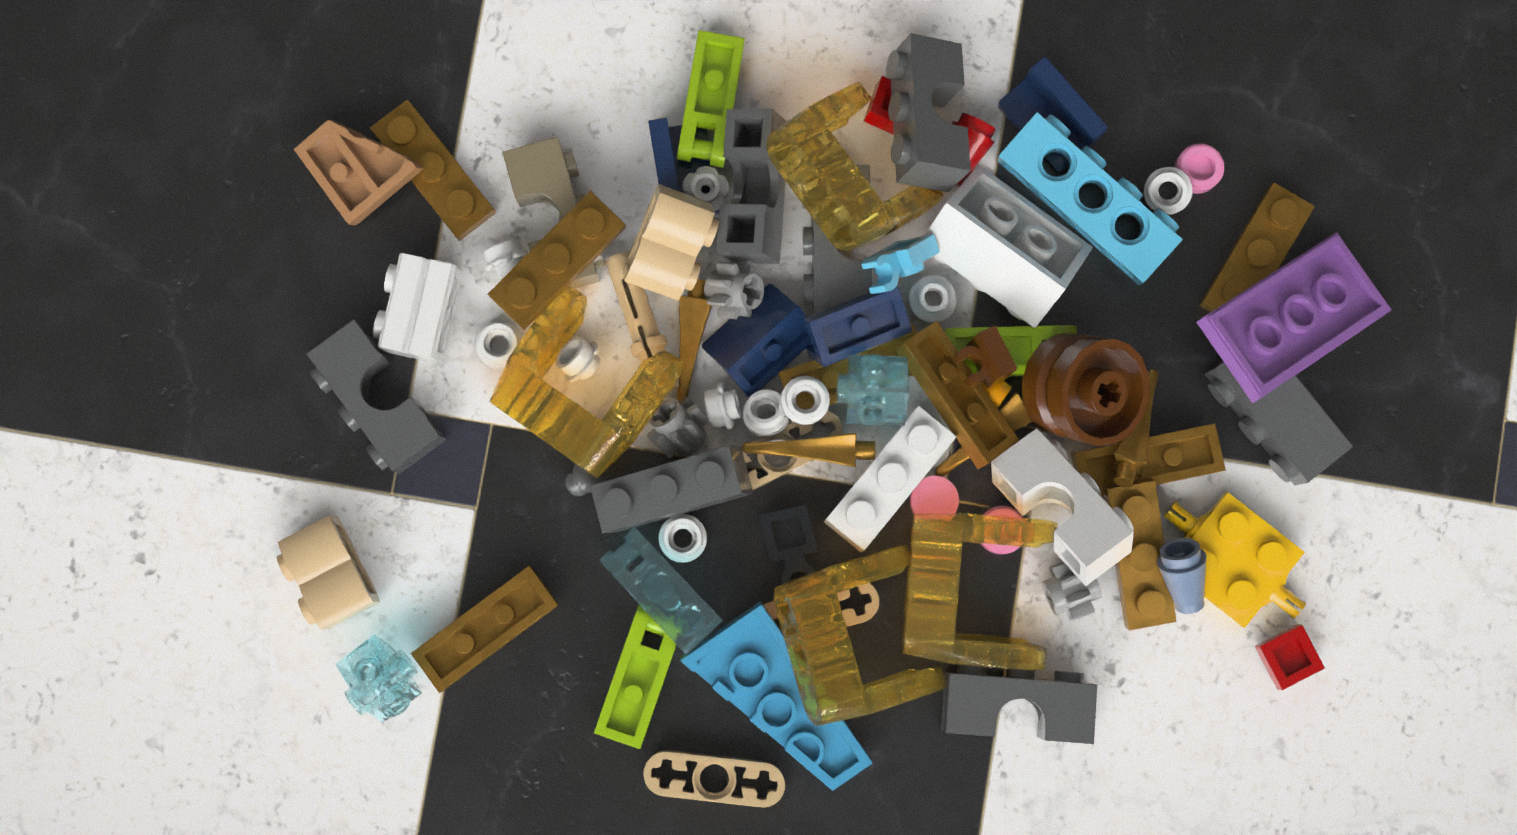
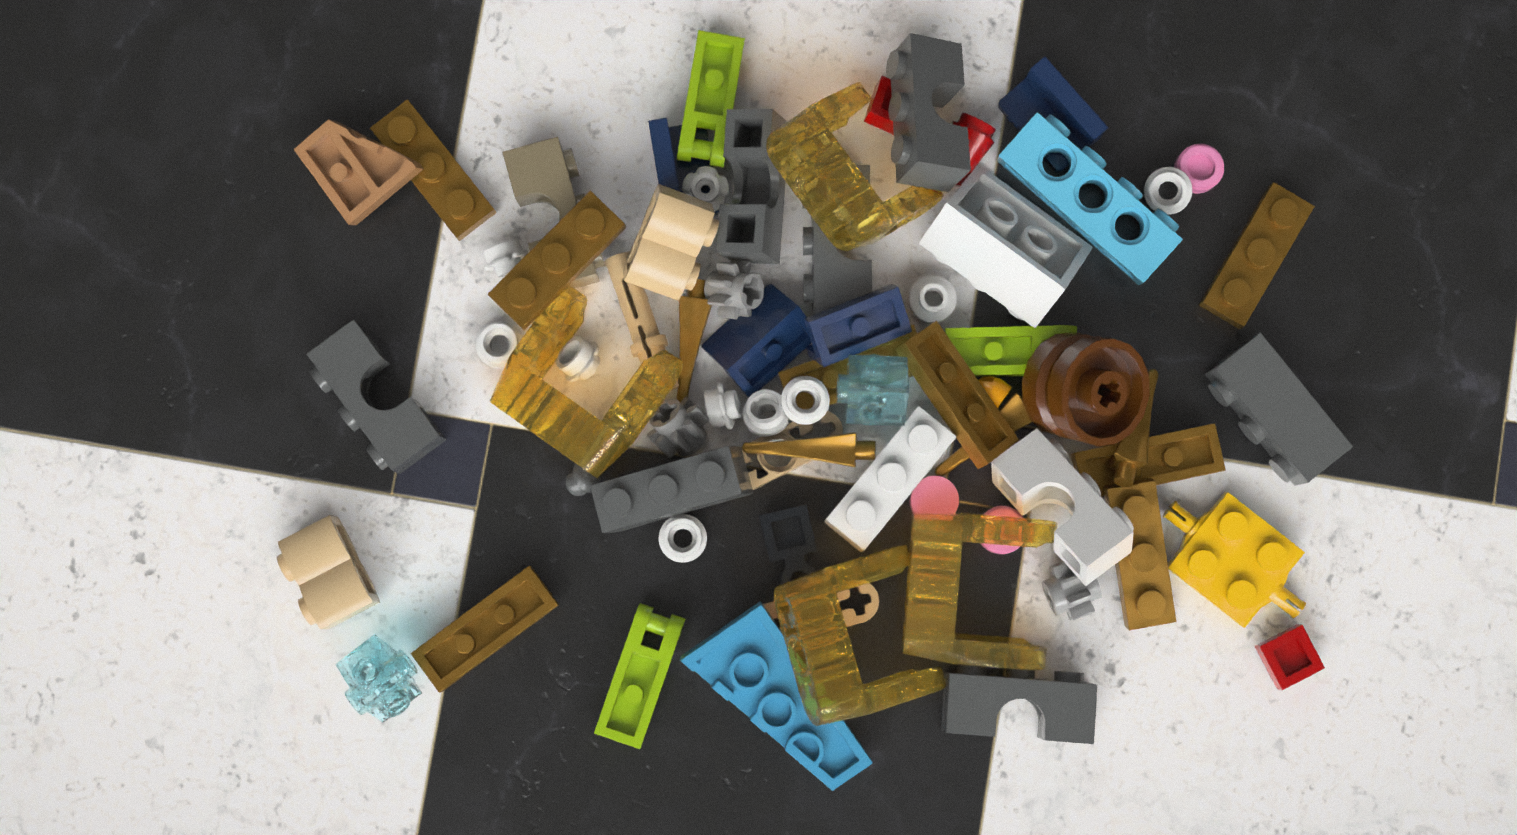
(417, 308): white brick -> none
(662, 592): clear light blue plate -> none
(749, 793): tan beam -> none
(900, 260): medium azure plate -> none
(990, 358): reddish brown tile -> none
(1184, 573): sand blue cone -> none
(1293, 317): medium lavender tile -> none

